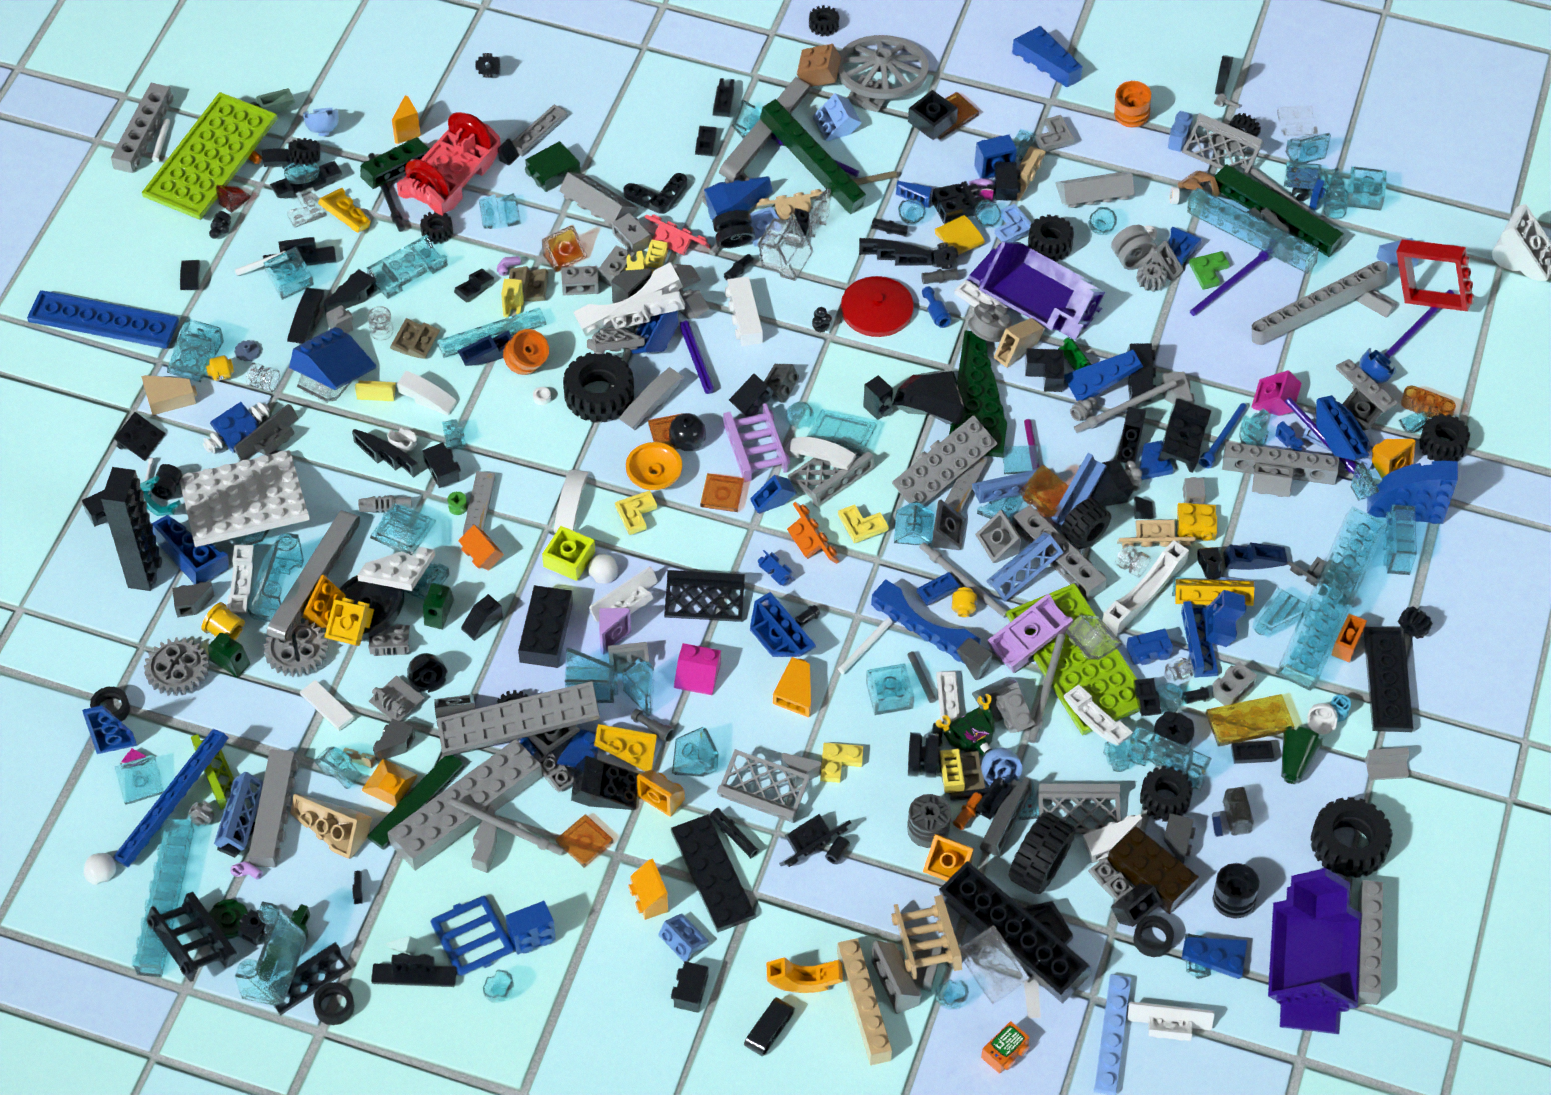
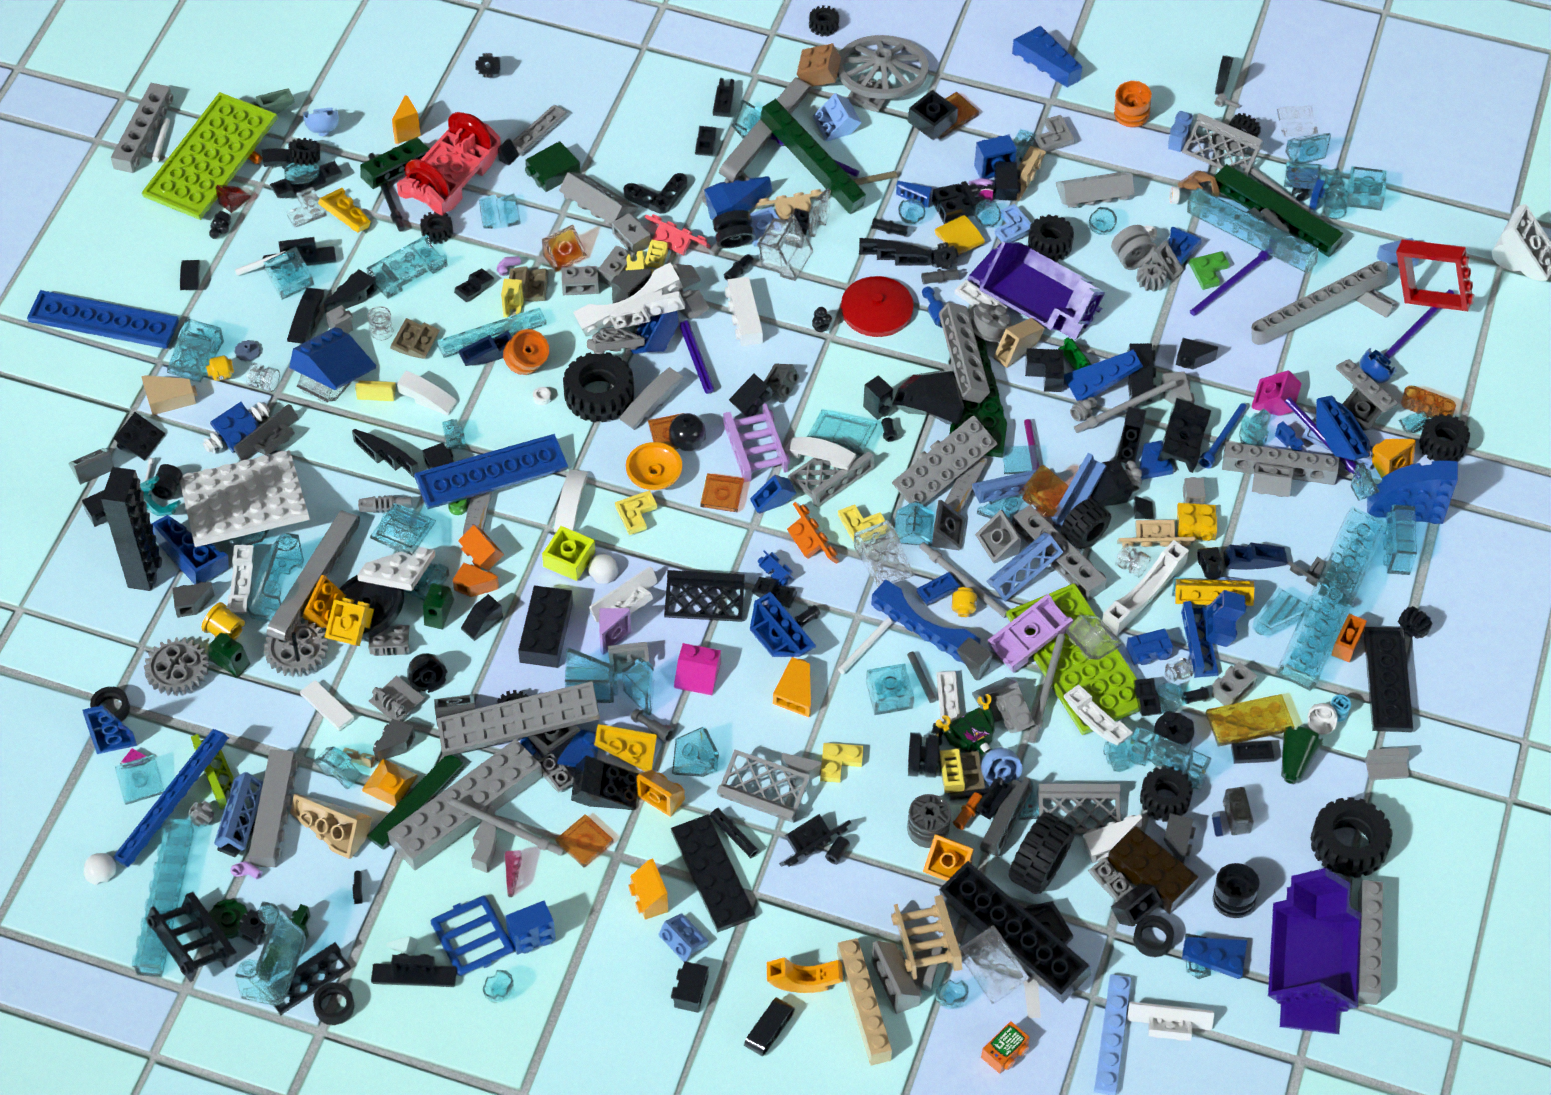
(92, 465): none -> dark grey slope
(403, 439): white hair -> none
(474, 581): none -> orange slope
(490, 471): none -> blue plate
(513, 863): none -> clear pink slope
(783, 594): none -> black slope
(800, 415): clear light blue hair -> none
(882, 553): none -> clear slope
(888, 428): none -> black pin
(964, 352): none -> light grey brick
(1195, 354): none -> black slope

